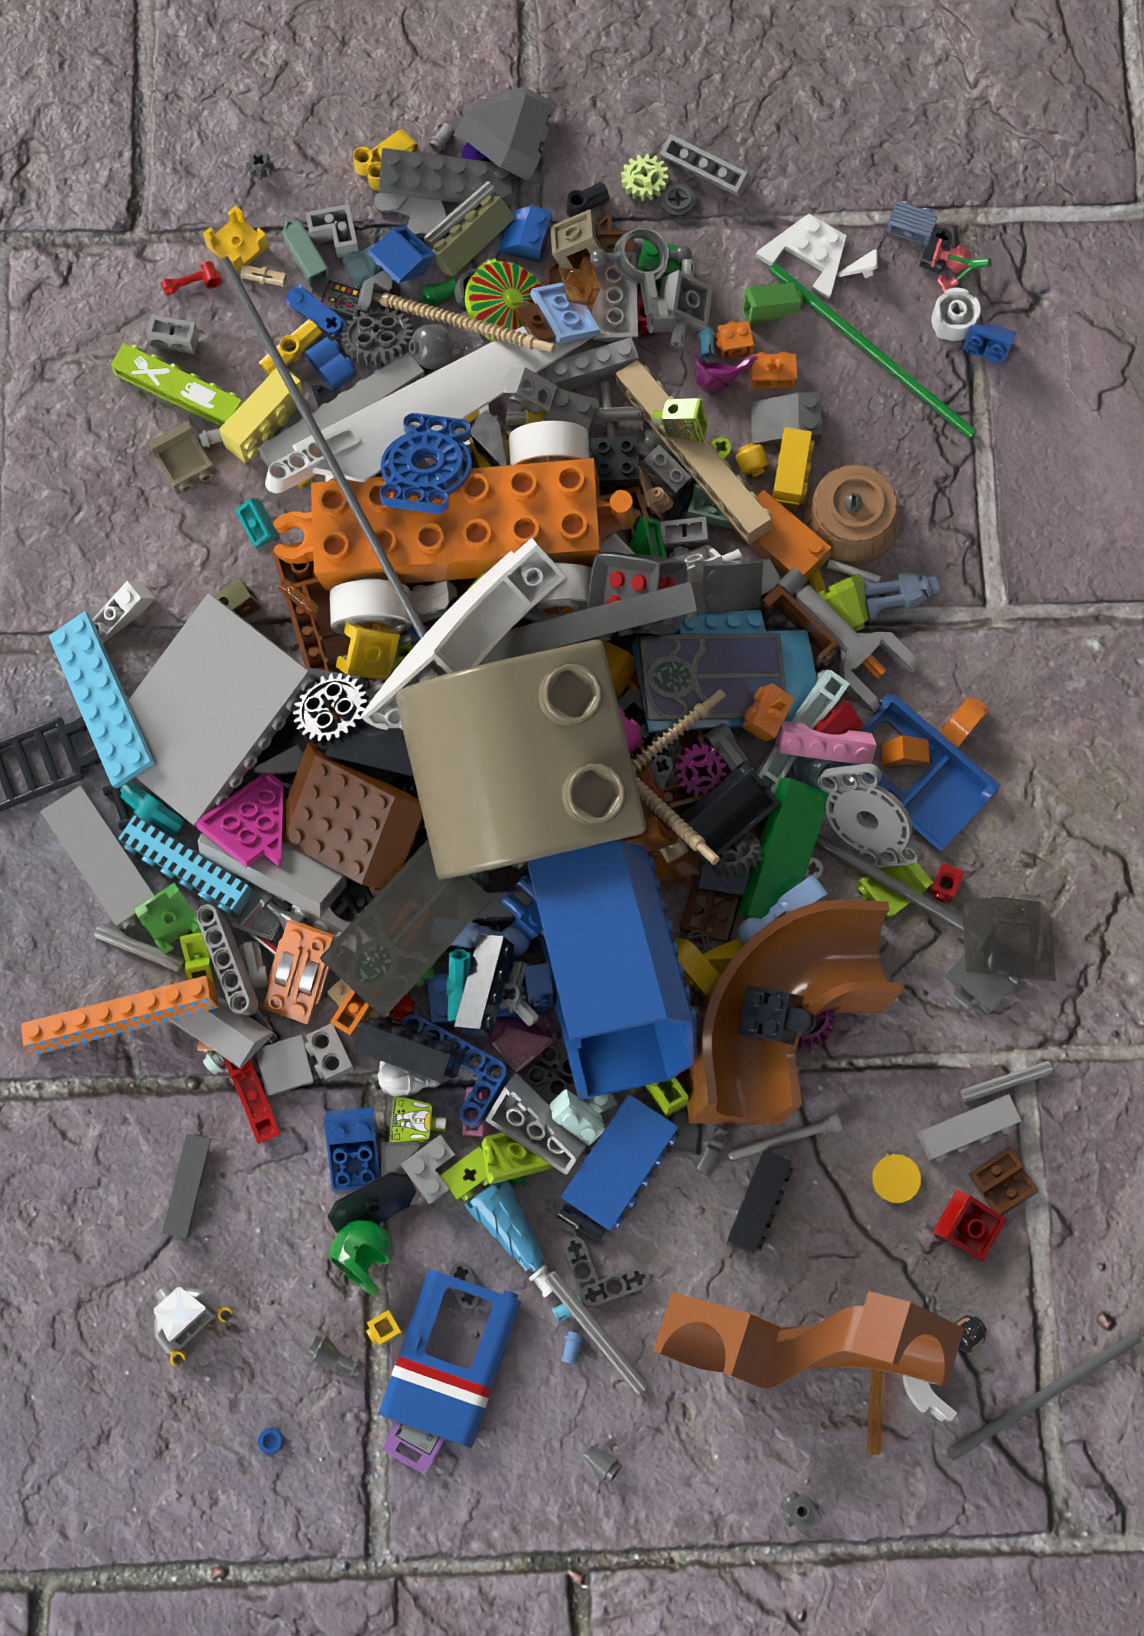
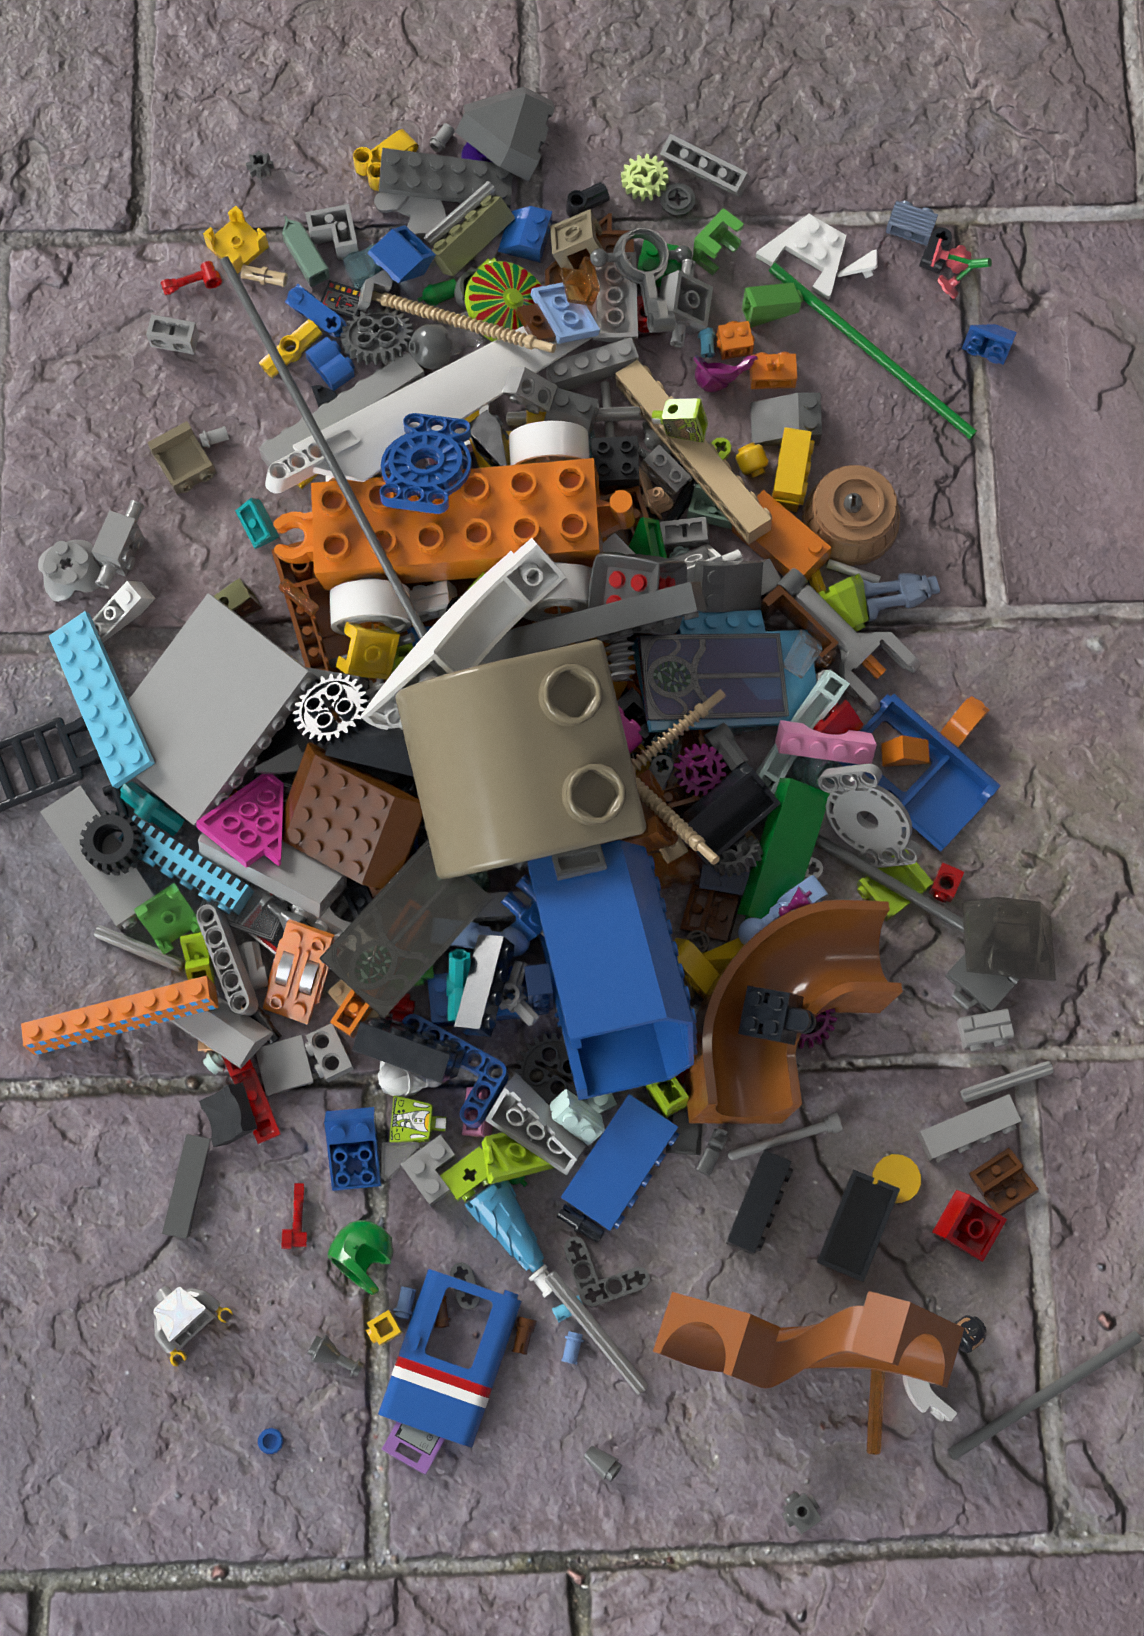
(62, 582): none -> light grey brick
(97, 833): none -> black tyre
(118, 543): none -> light grey brick
(174, 384): lime brick -> none
(229, 1114): none -> black brick
(259, 417): light yellow brick -> none
(295, 1237): none -> red brick
(373, 1201): black shield -> none
(405, 1303): none -> medium blue pin
(442, 1319): none -> reddish brown pin
(517, 1041): clear pink slope -> none
(525, 1328): none -> reddish brown pin
(579, 862): none -> dark grey tile
(619, 658): none -> light grey piece
(716, 232): none -> bright green panel
(767, 712): orange brick -> none
(799, 900): none -> magenta piece
(802, 654): none -> clear slope
(858, 1225): none -> black piece
(954, 314): white brick -> none
(985, 1029): none -> light grey brick

